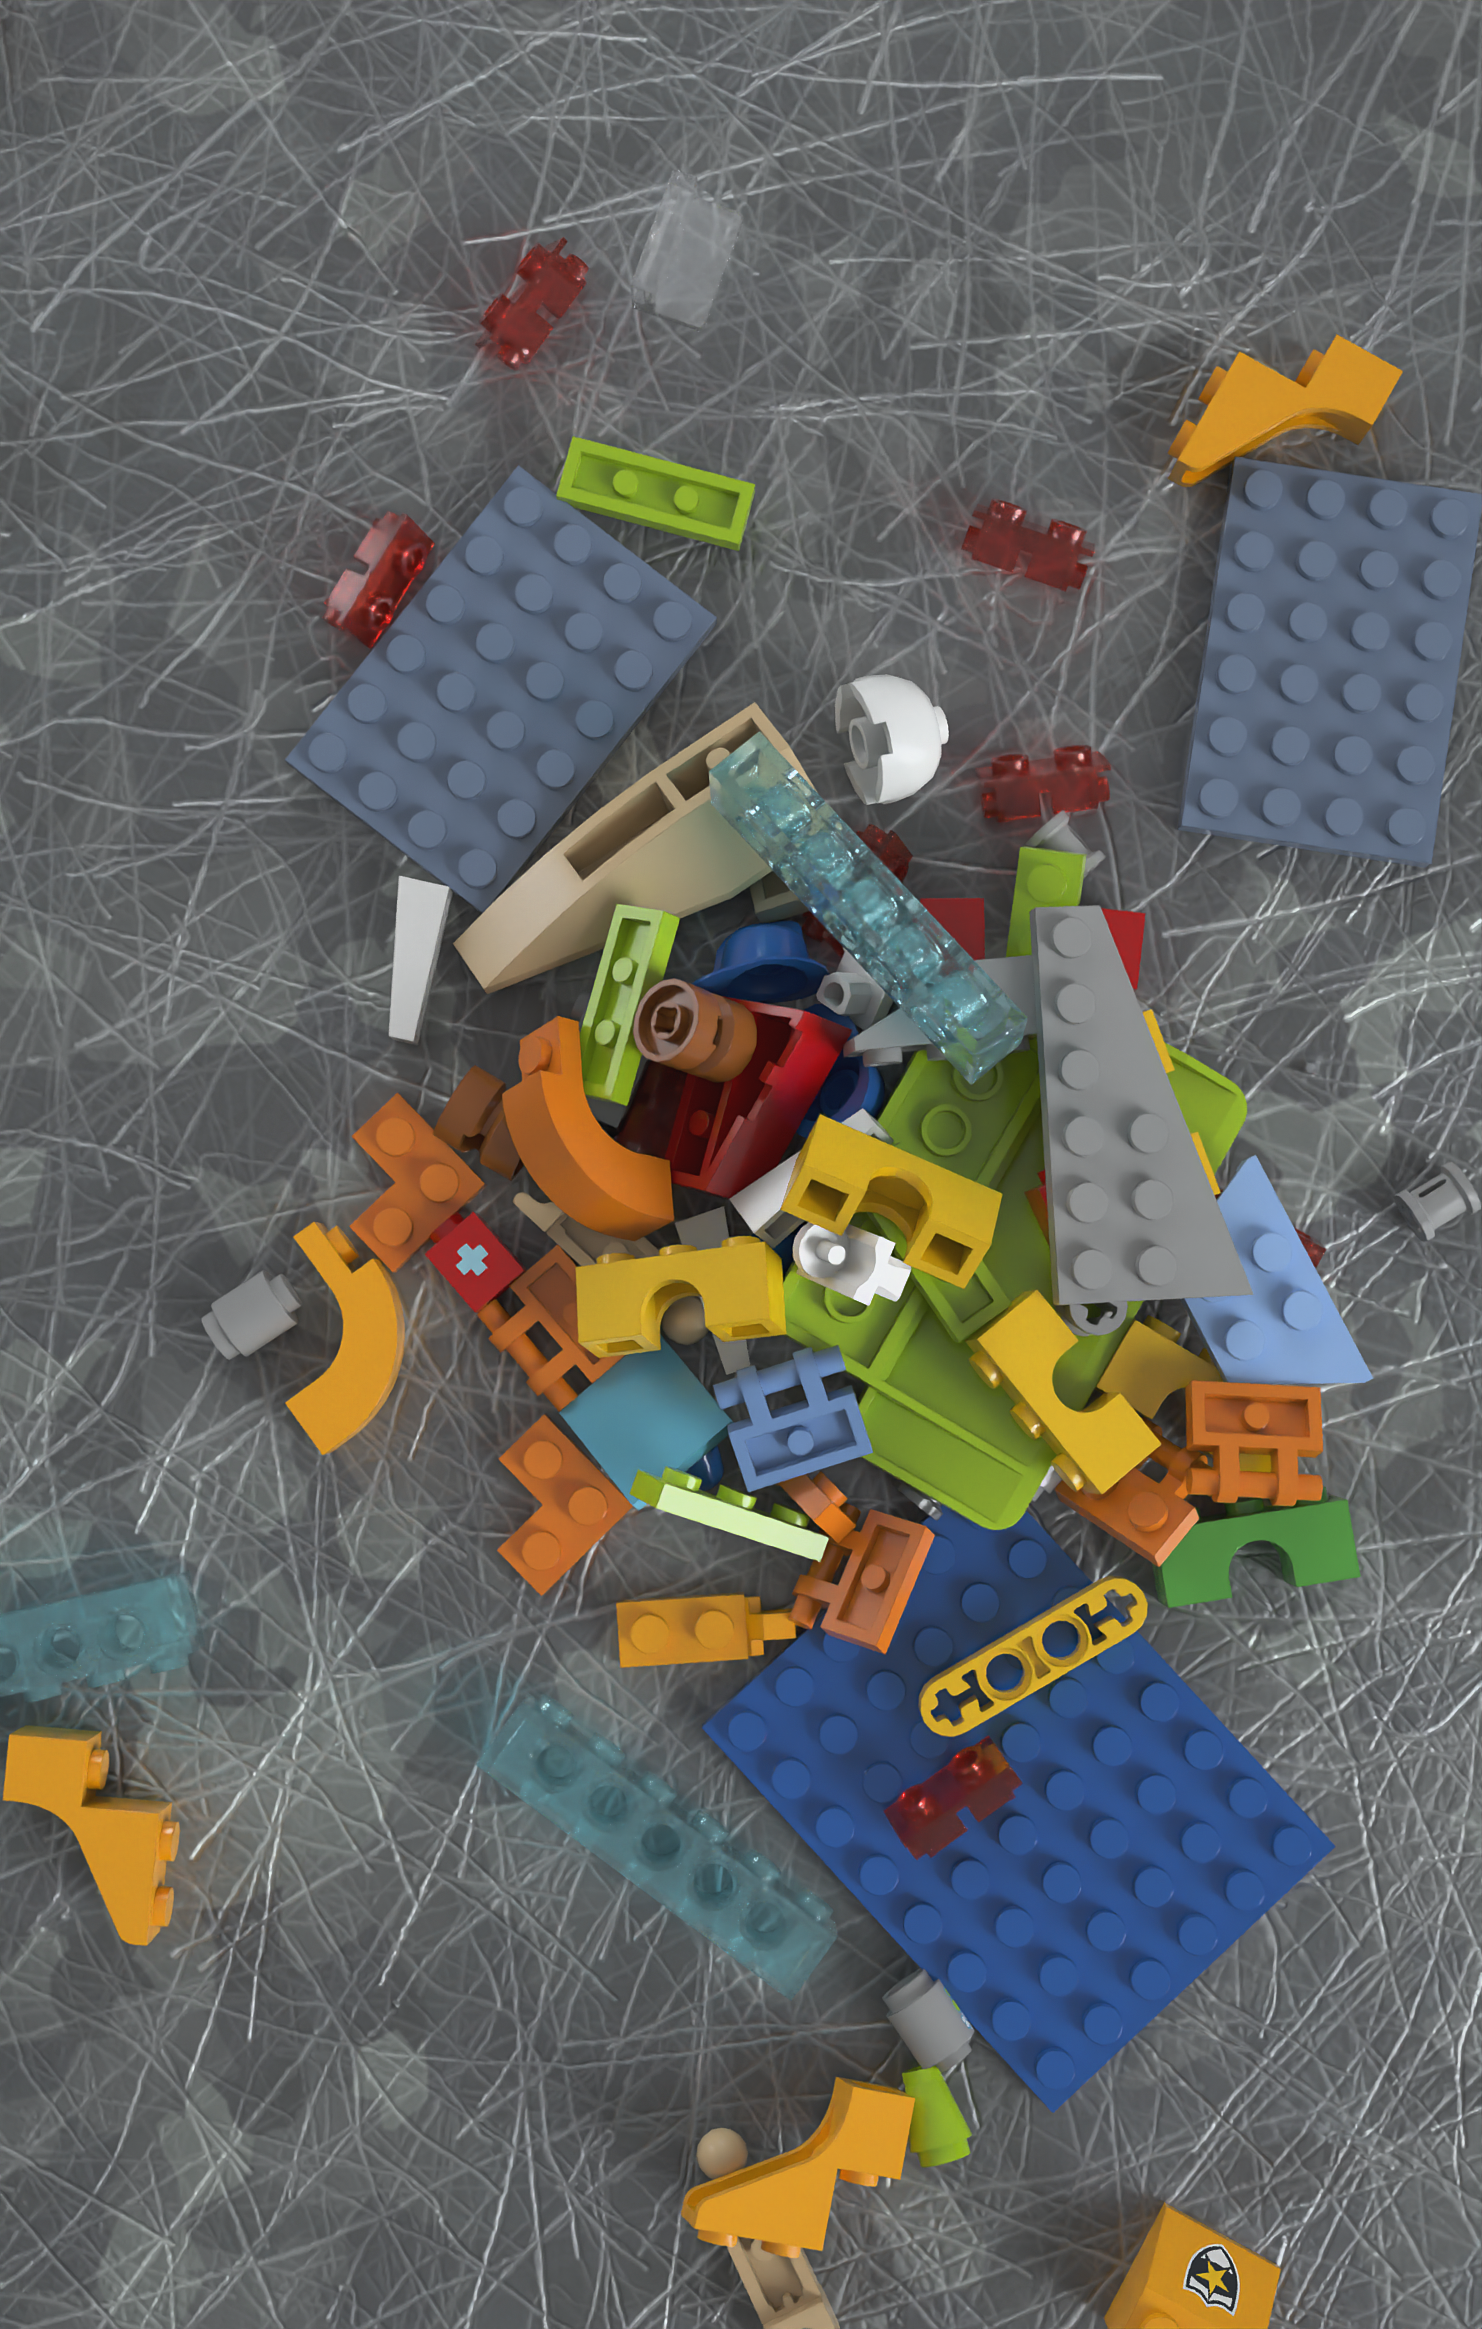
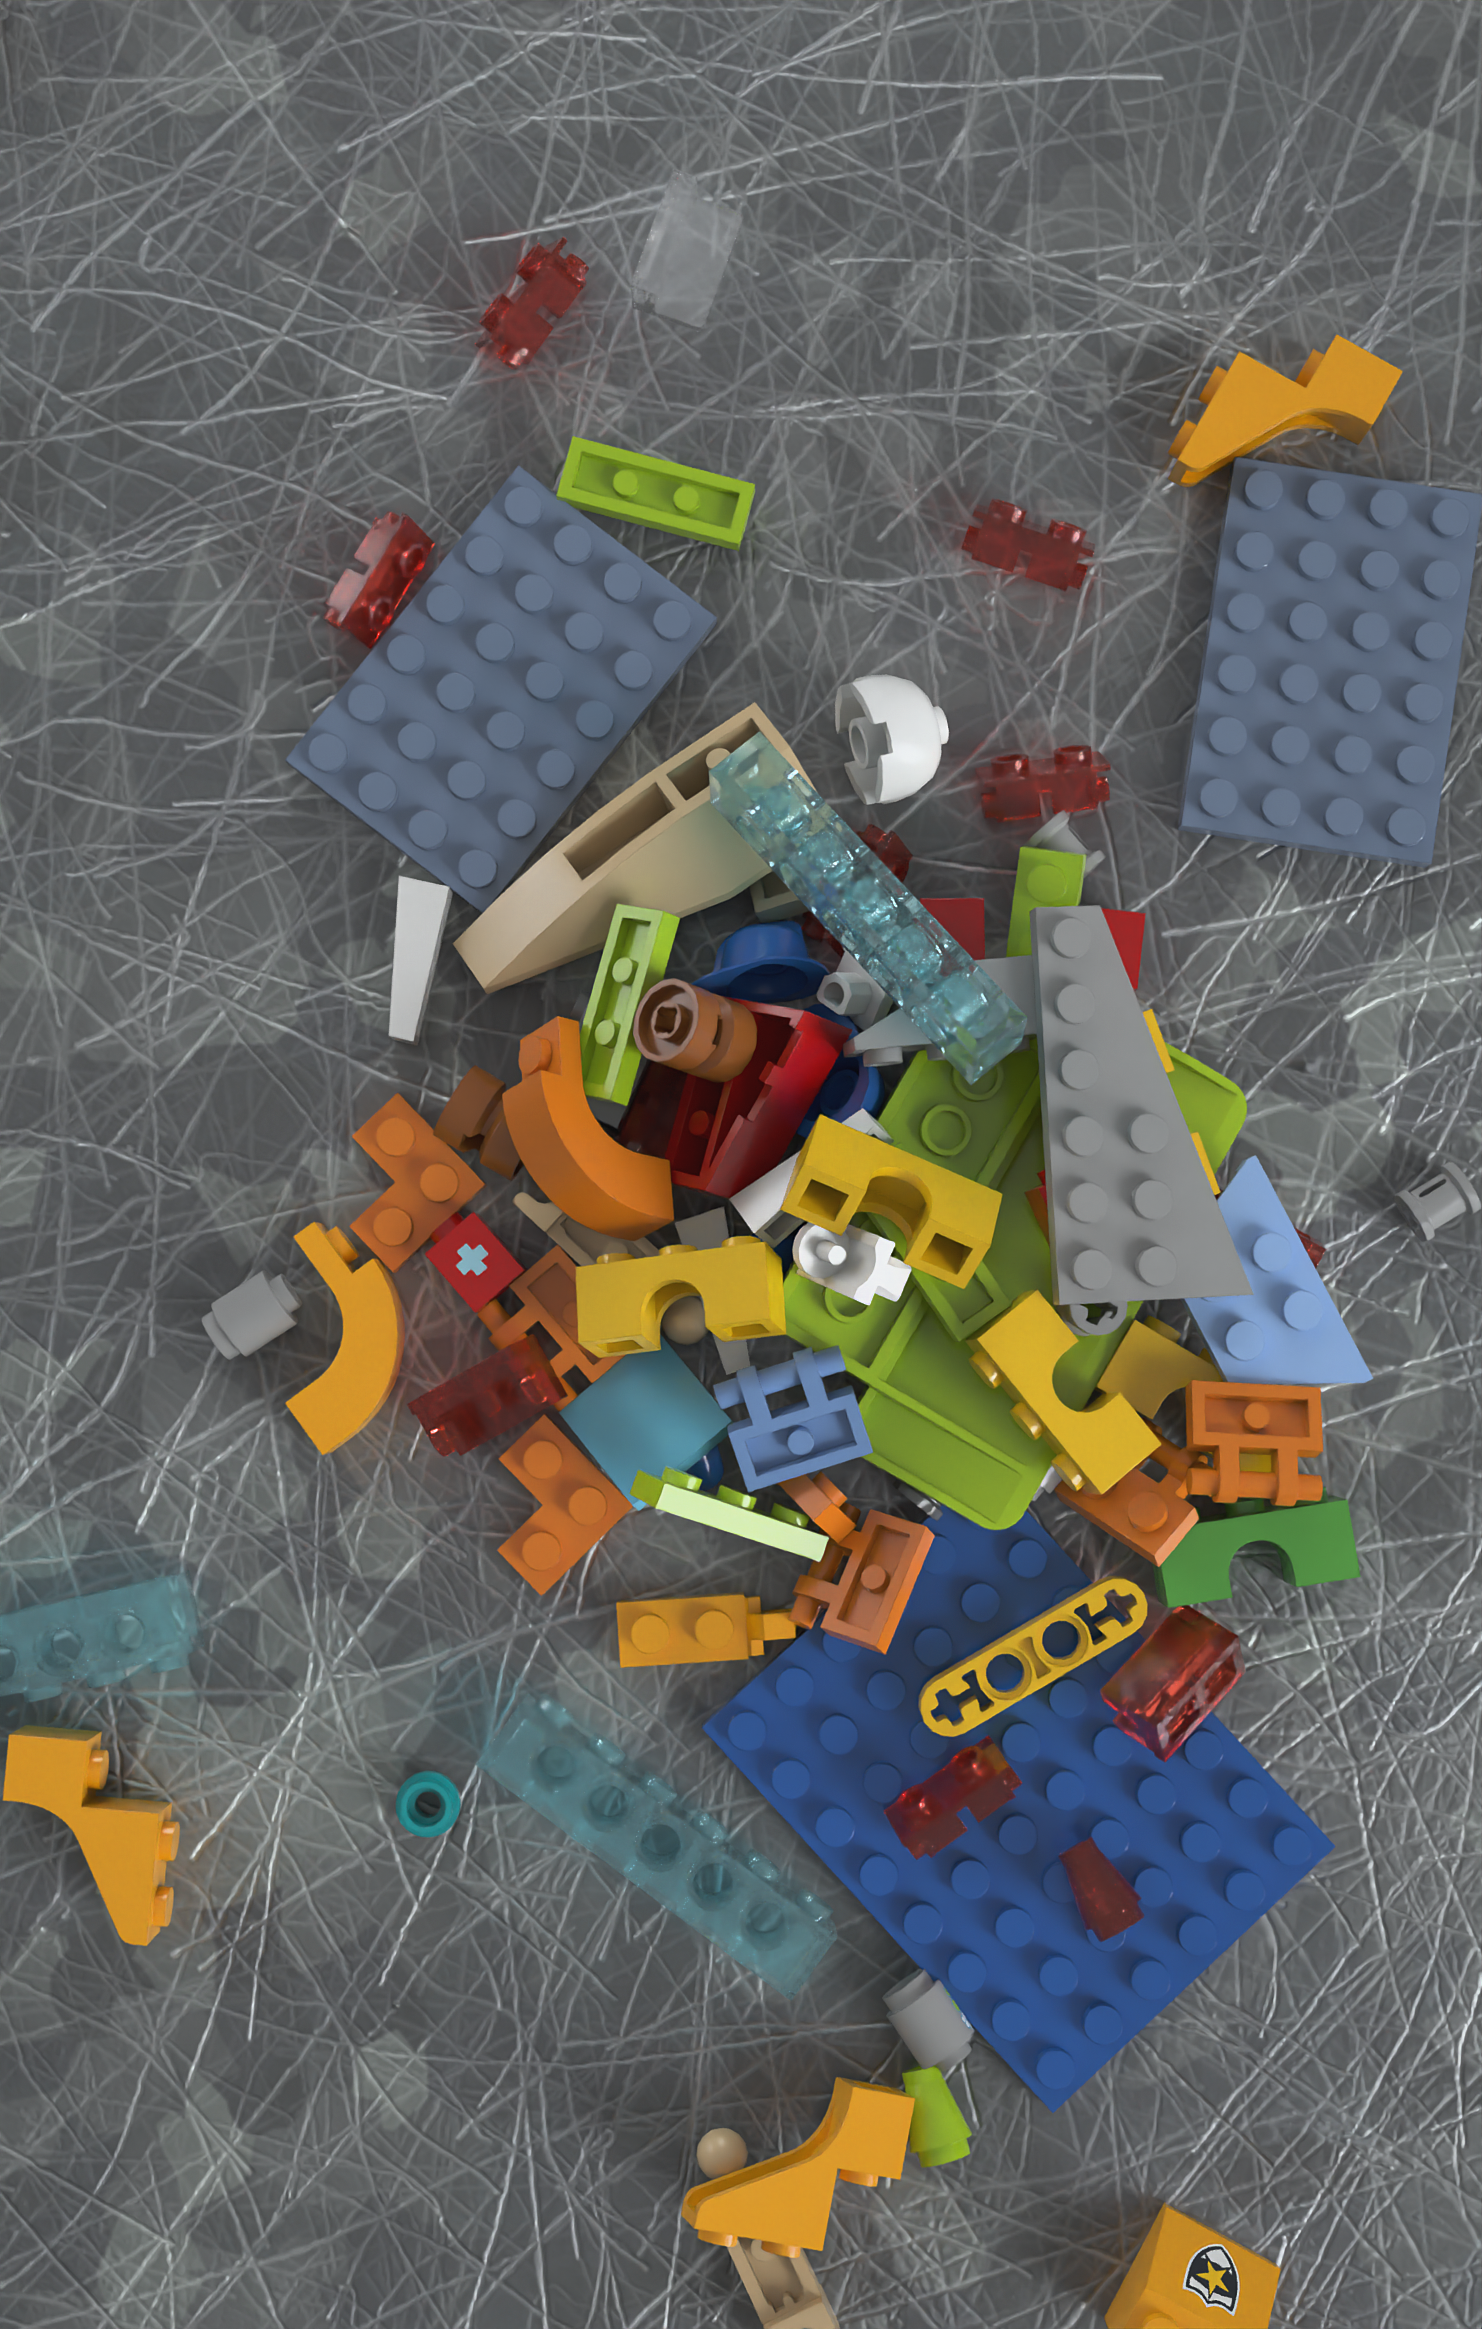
(417, 1821): none -> teal plate
(488, 1398): none -> clear red hinge
(1100, 1891): none -> clear red cone
(1174, 1680): none -> clear red hinge

